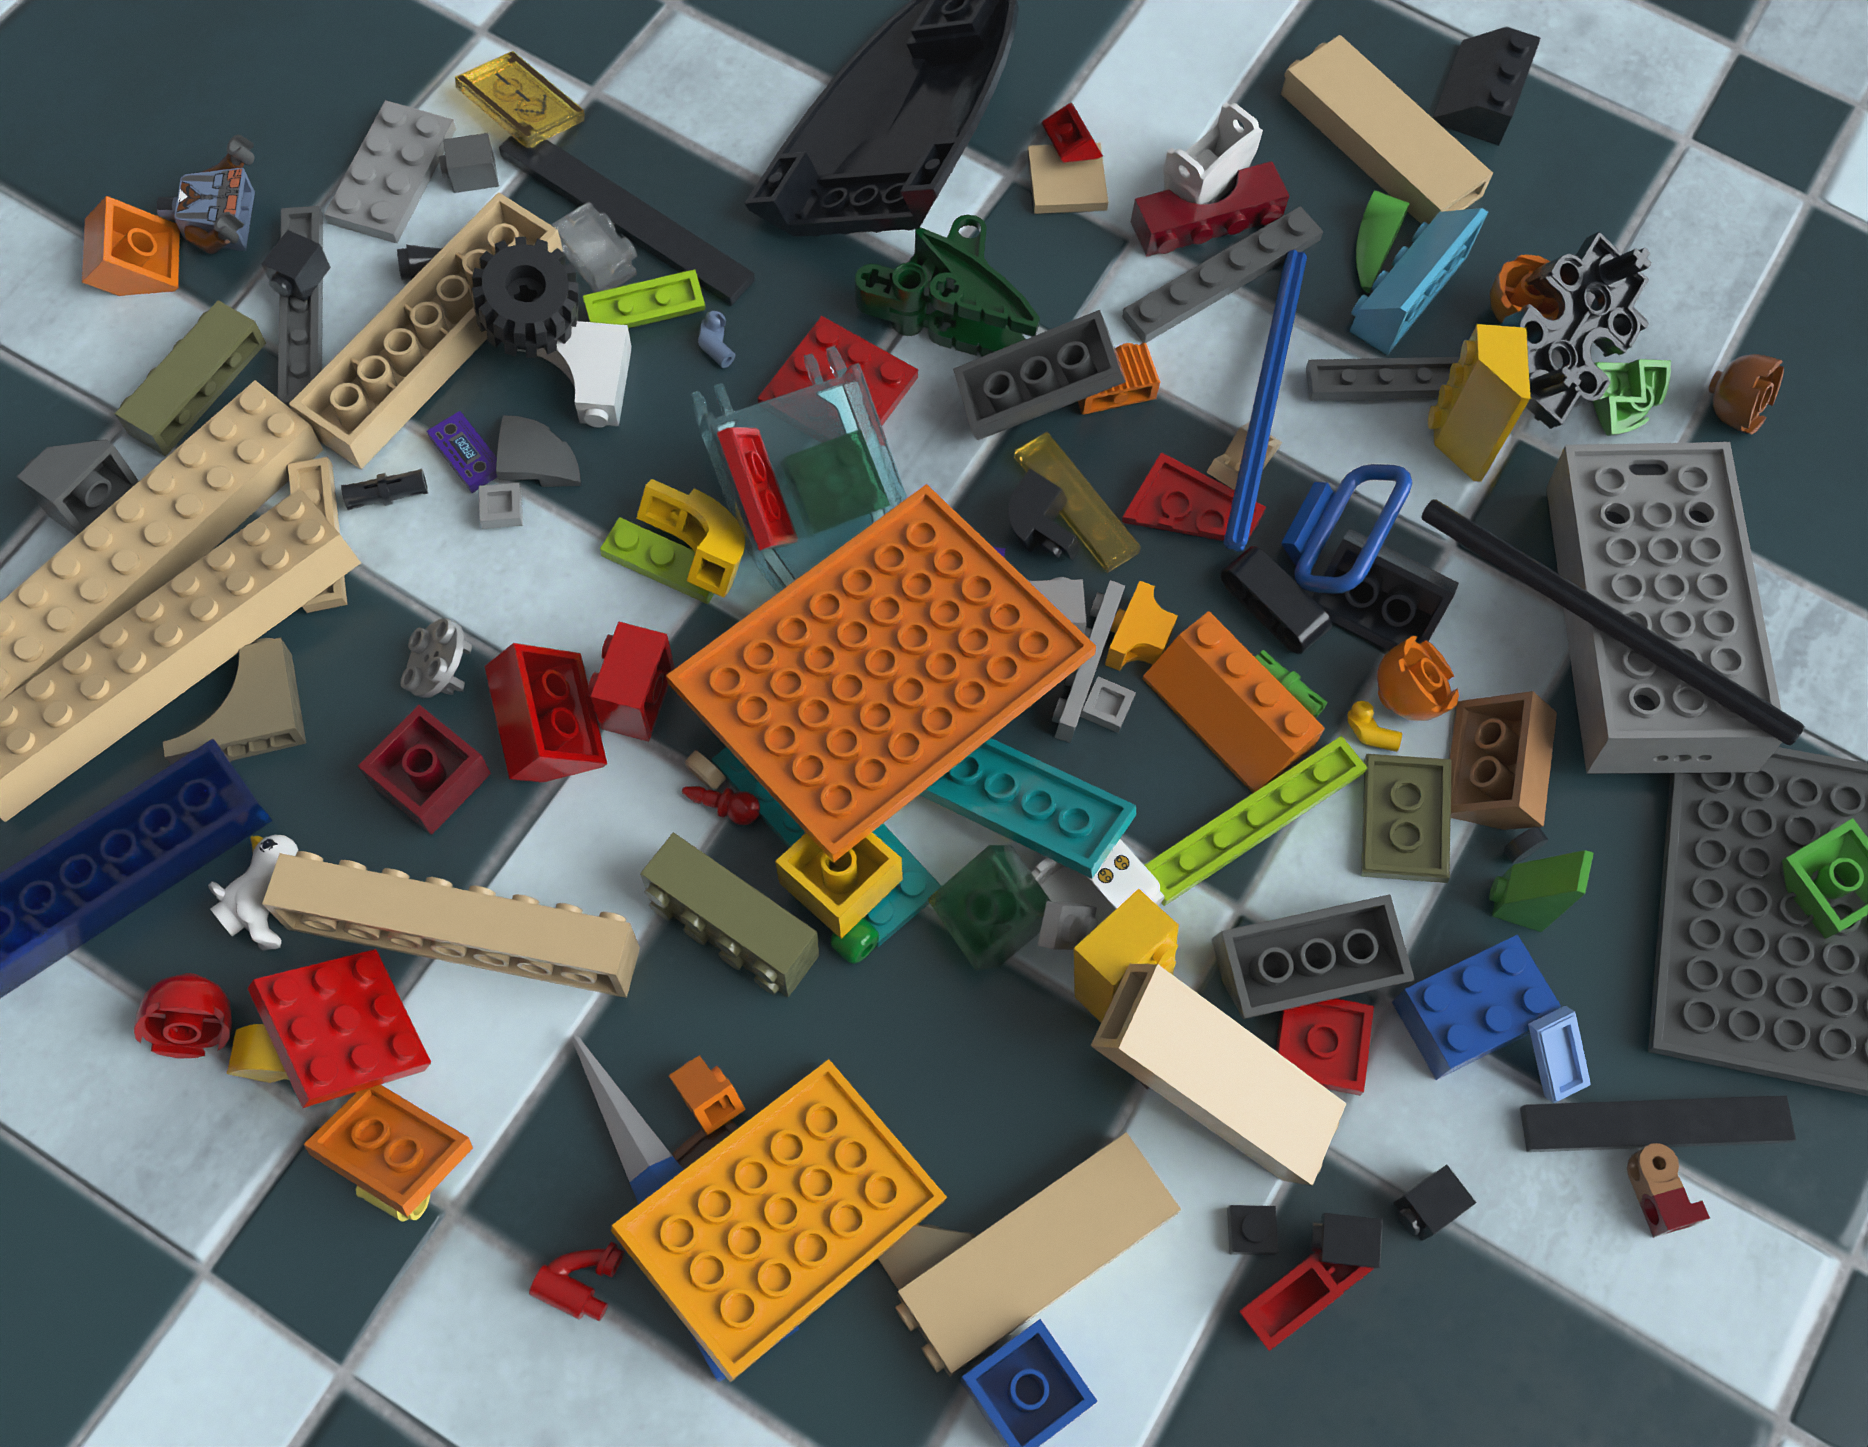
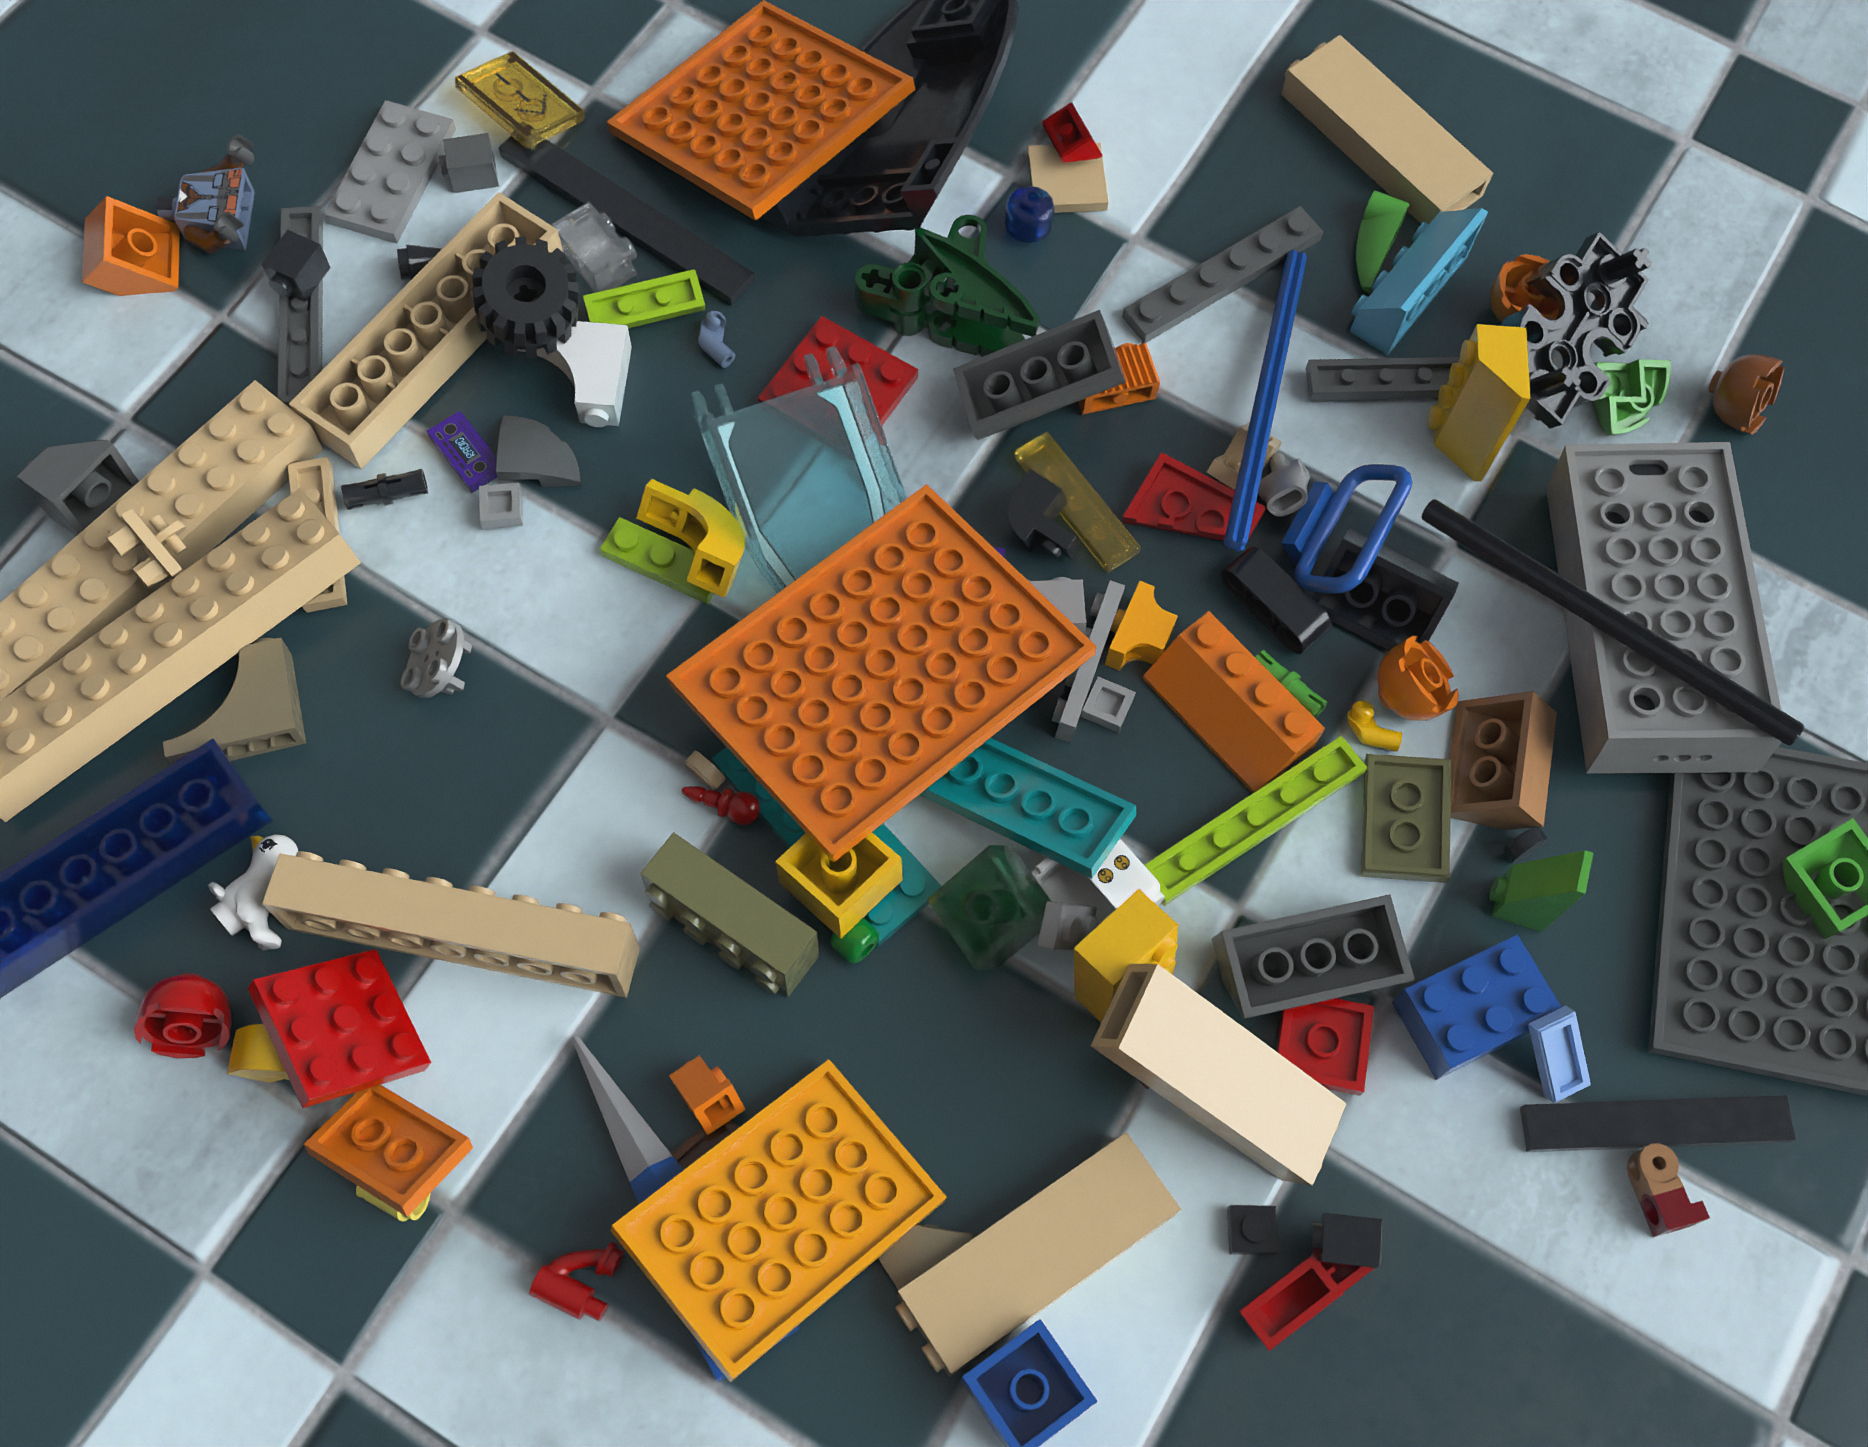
(134, 532): none -> tan hips
(190, 378): olive brick -> none
(424, 769): dark red brick -> none
(544, 713): red slope -> none
(631, 680): red brick -> none
(757, 487): red tile -> none
(760, 108): none -> orange plate
(834, 483): clear green brick -> none
(1029, 214): none -> clear blue head
(1169, 222): dark red arch -> none
(1211, 164): white piece -> none
(1285, 486): none -> light grey piece
(1433, 1203): black brick -> none
(1486, 83): black slope -> none

